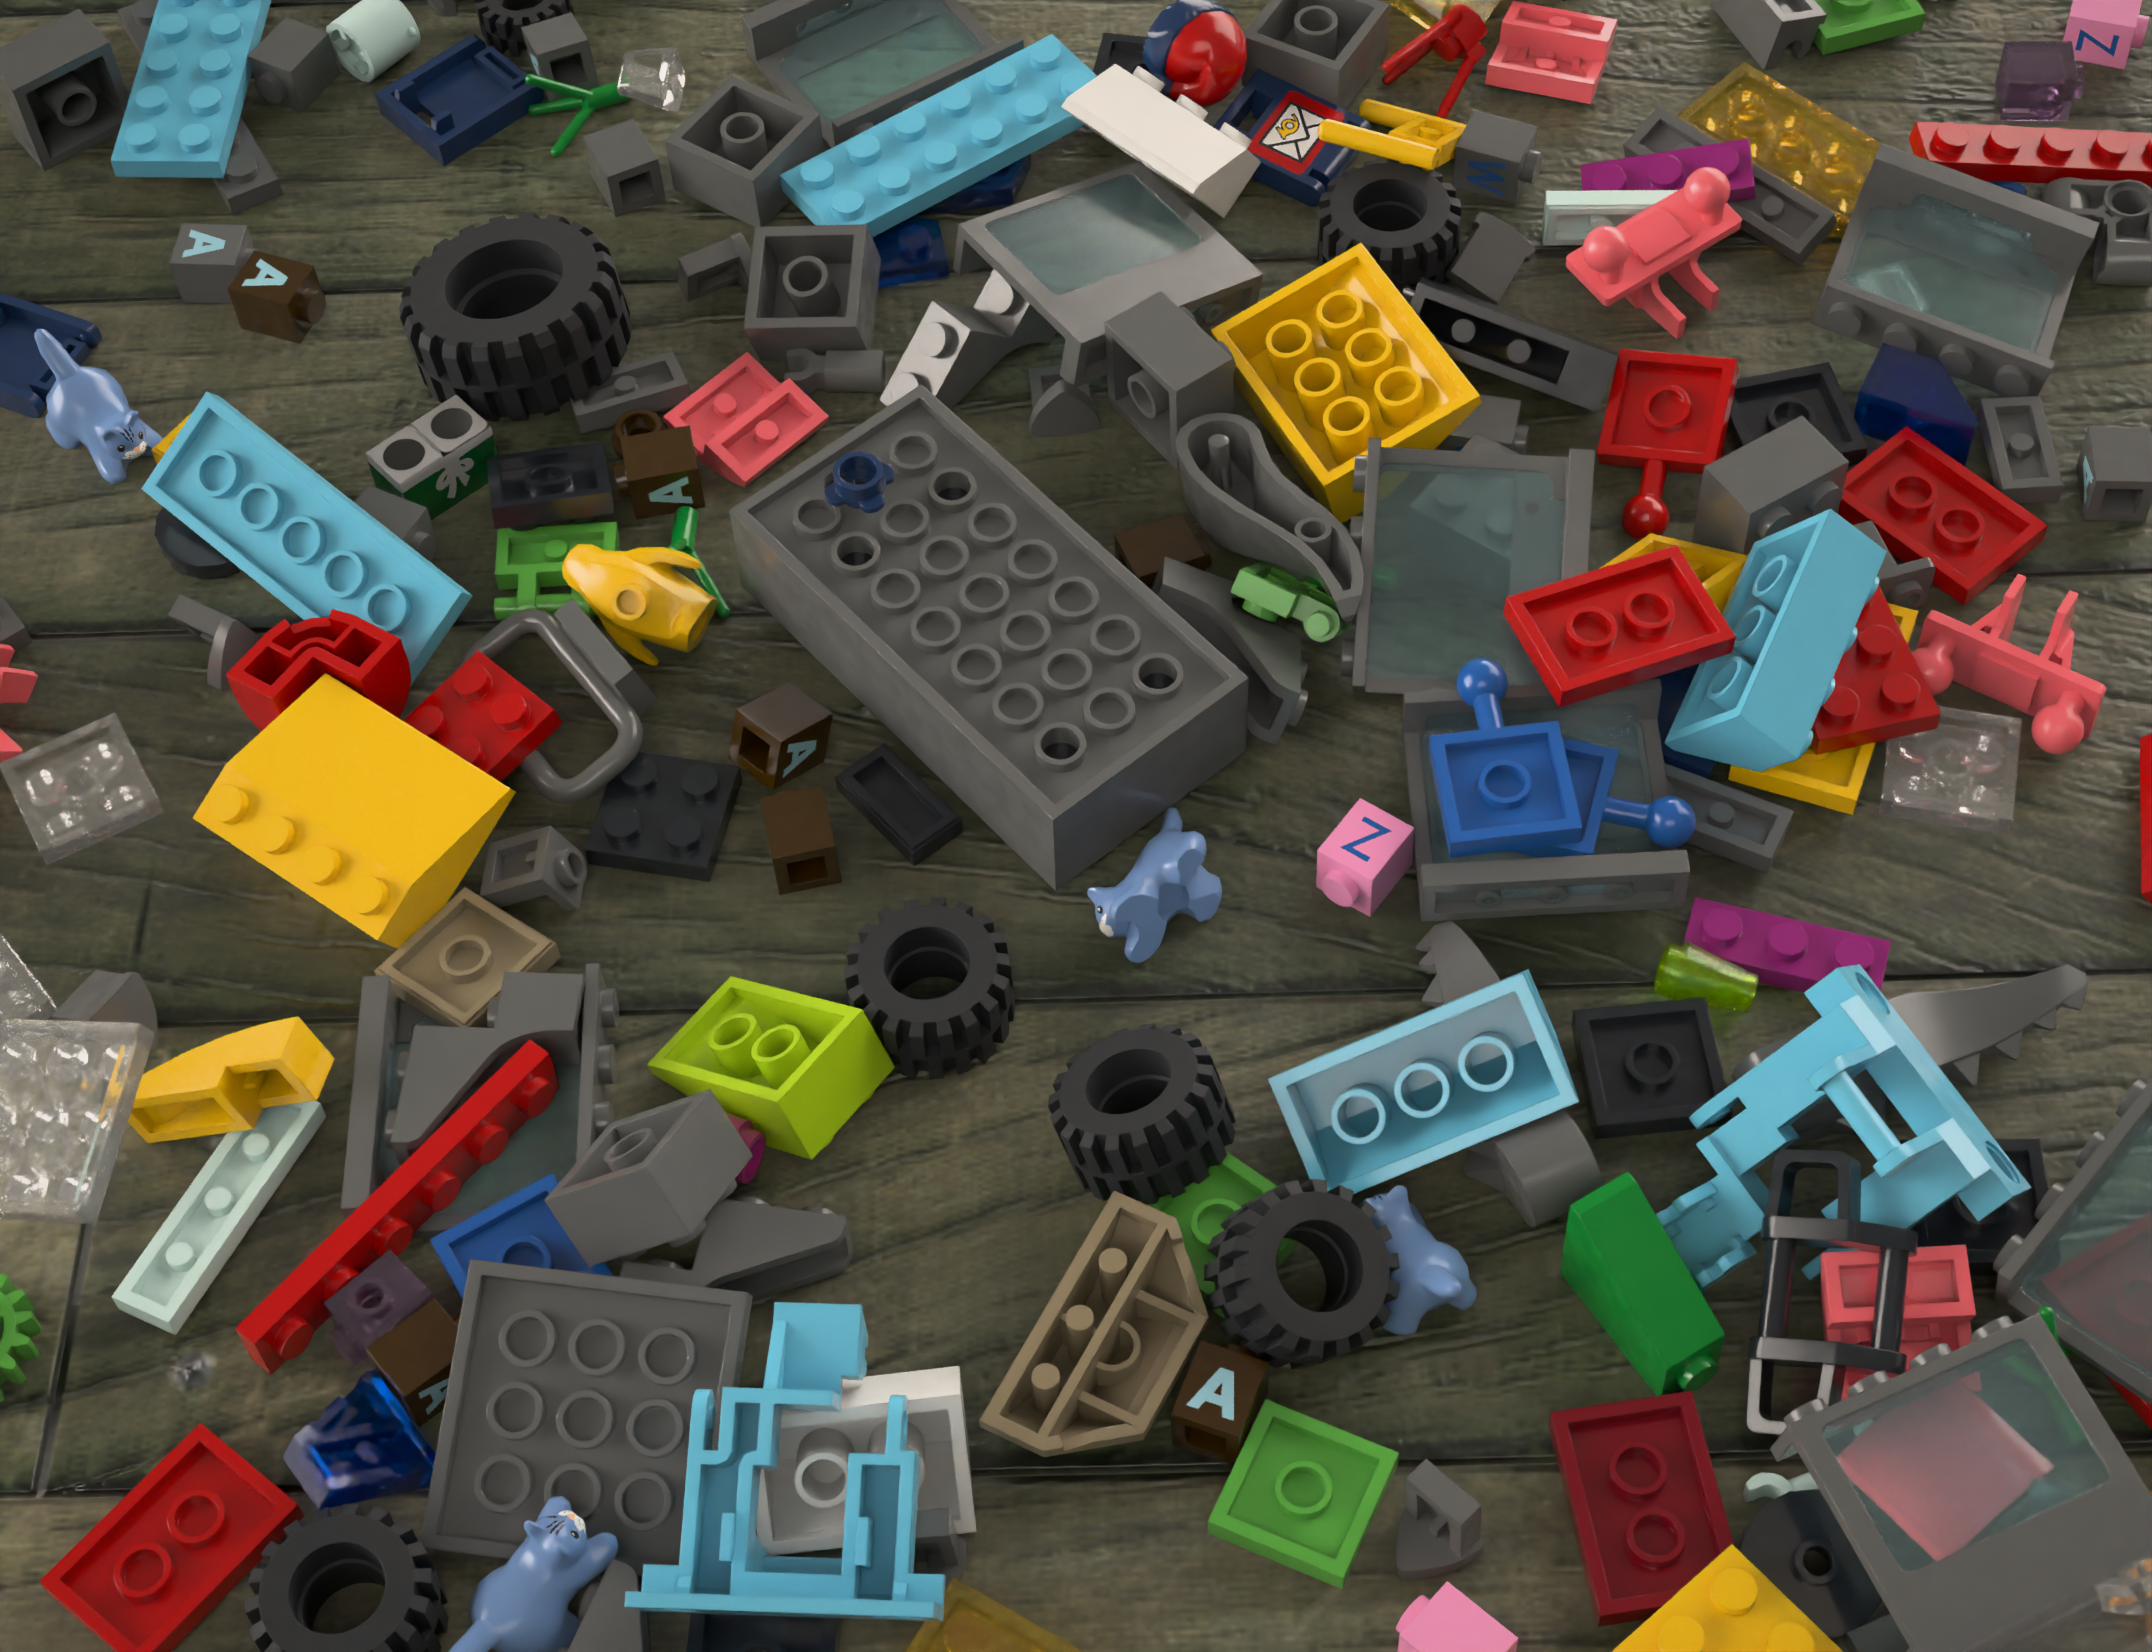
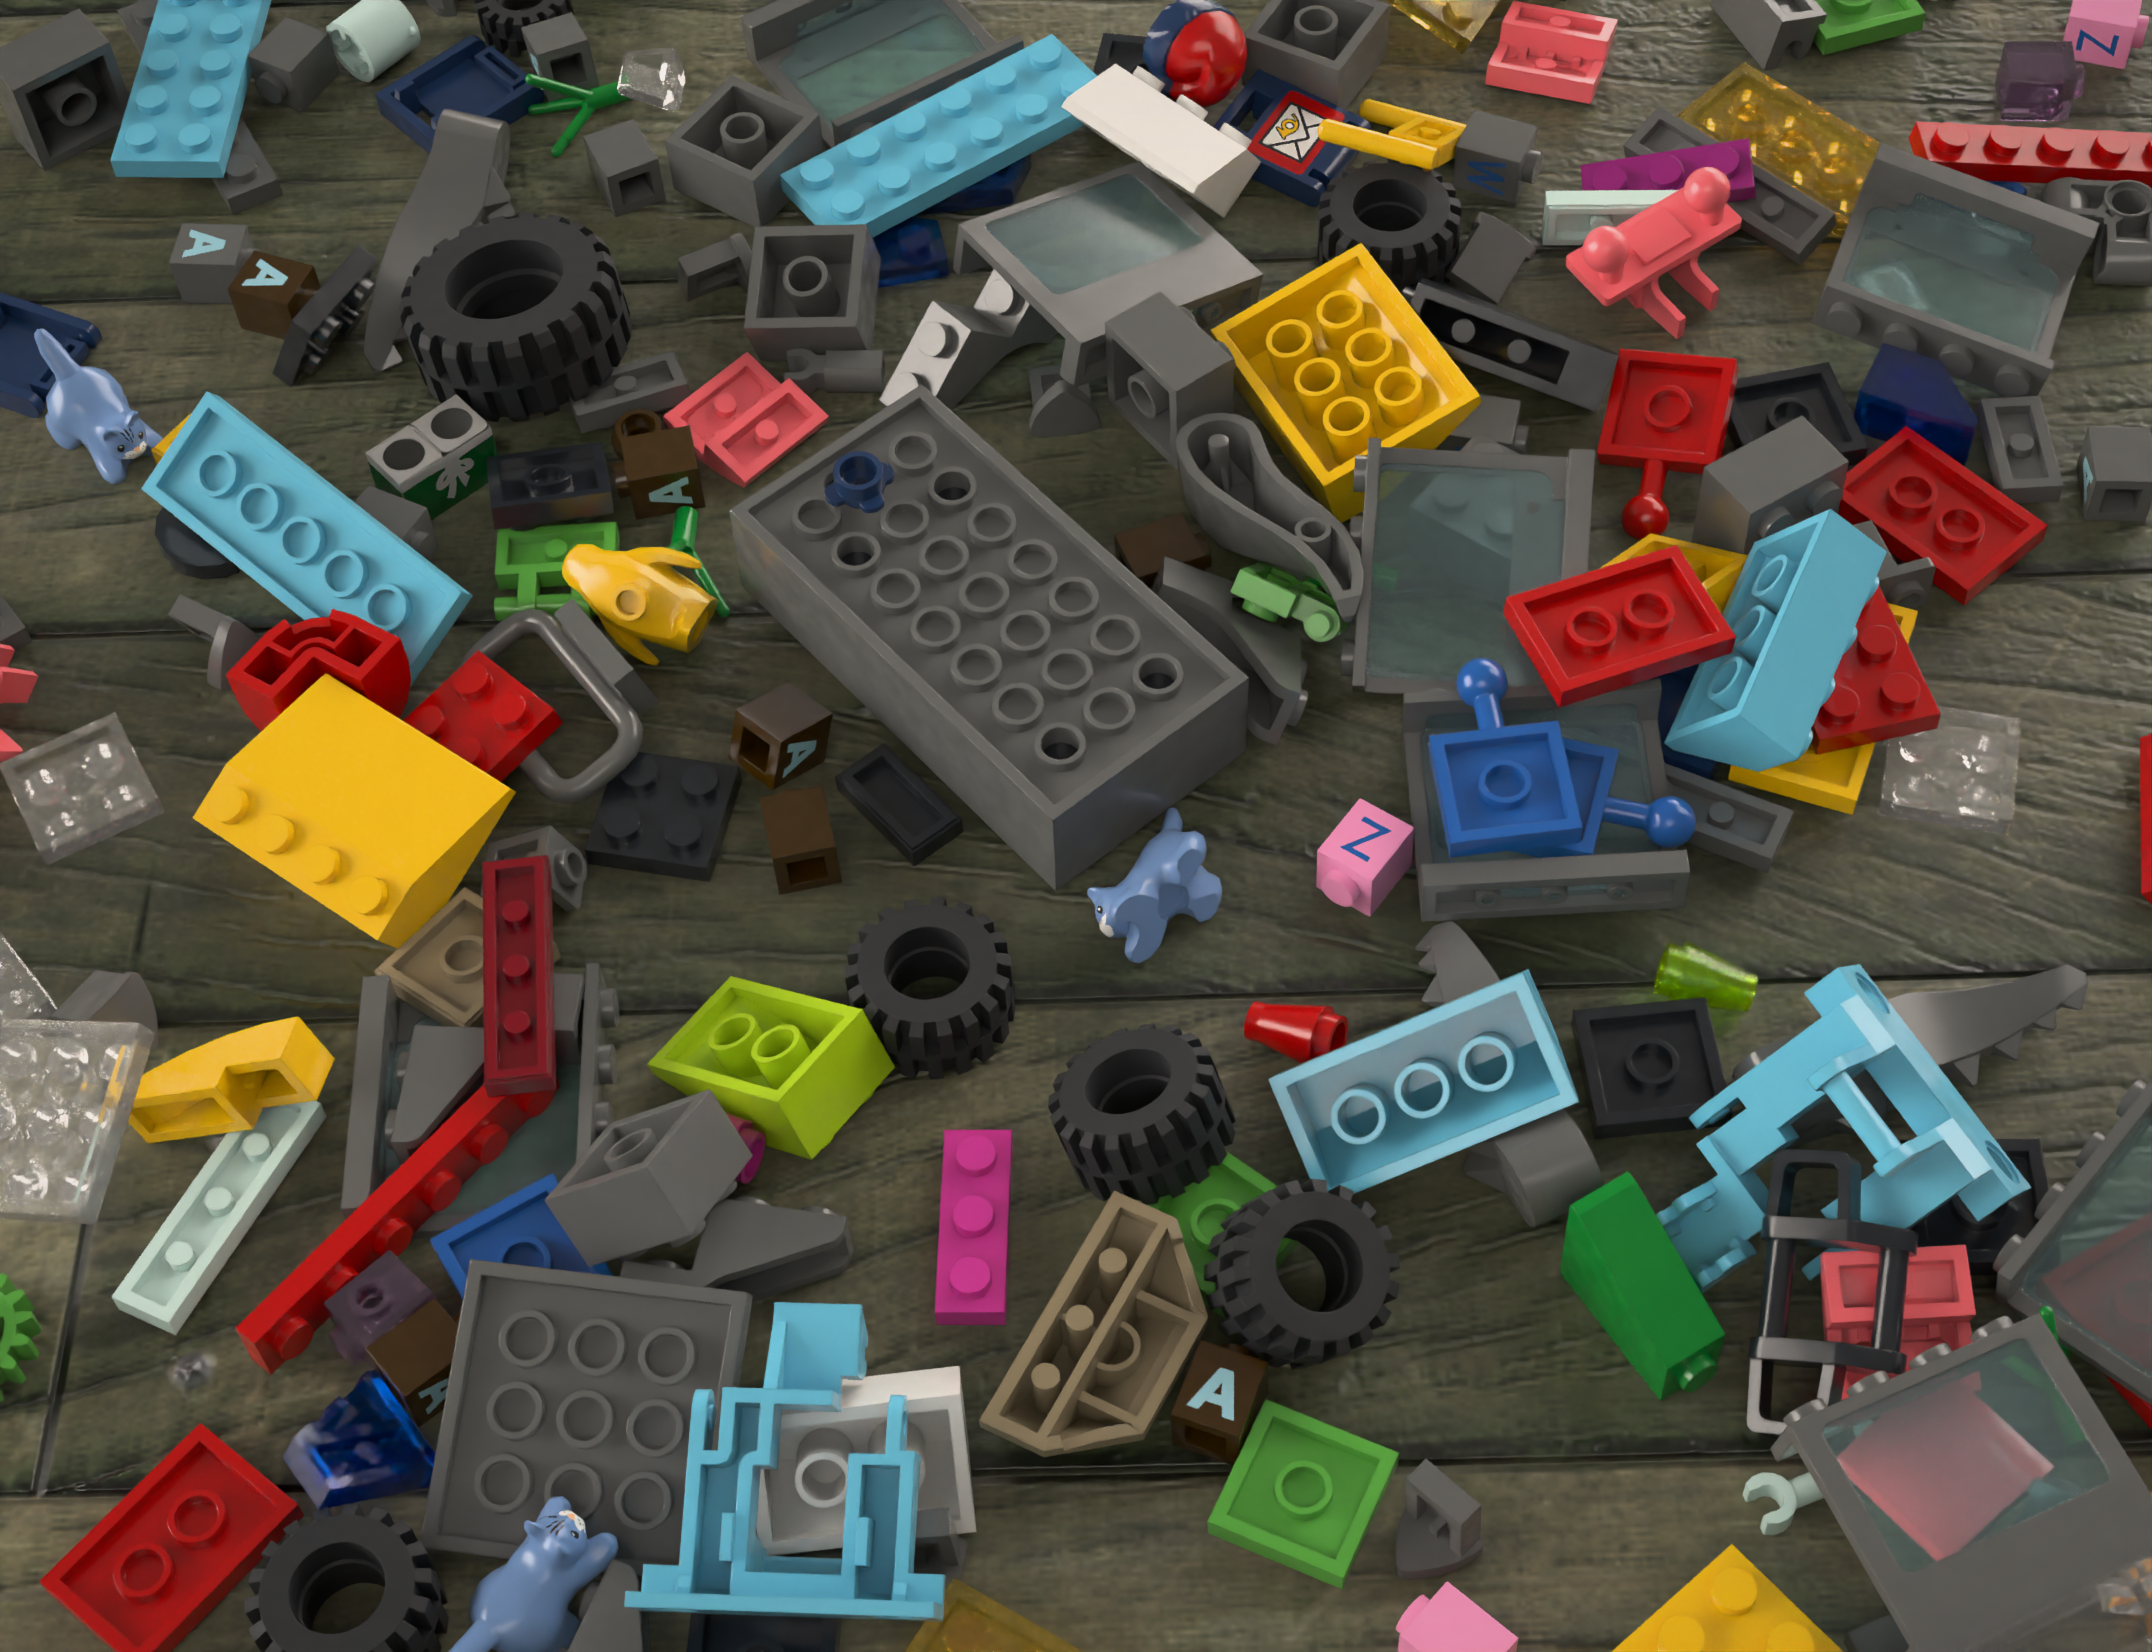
(329, 312): none -> black plate
(456, 189): none -> dark grey animal
(518, 976): none -> dark red tile
(974, 1228): none -> dark pink plate
(1296, 1030): none -> red cone
(1429, 1269): medium blue animal -> none
(1451, 38): red plant -> none
(1639, 1500): dark red plate -> none
(1776, 1547): black plate -> none
(1780, 948): magenta plate -> none
(2040, 685): coral piece -> none

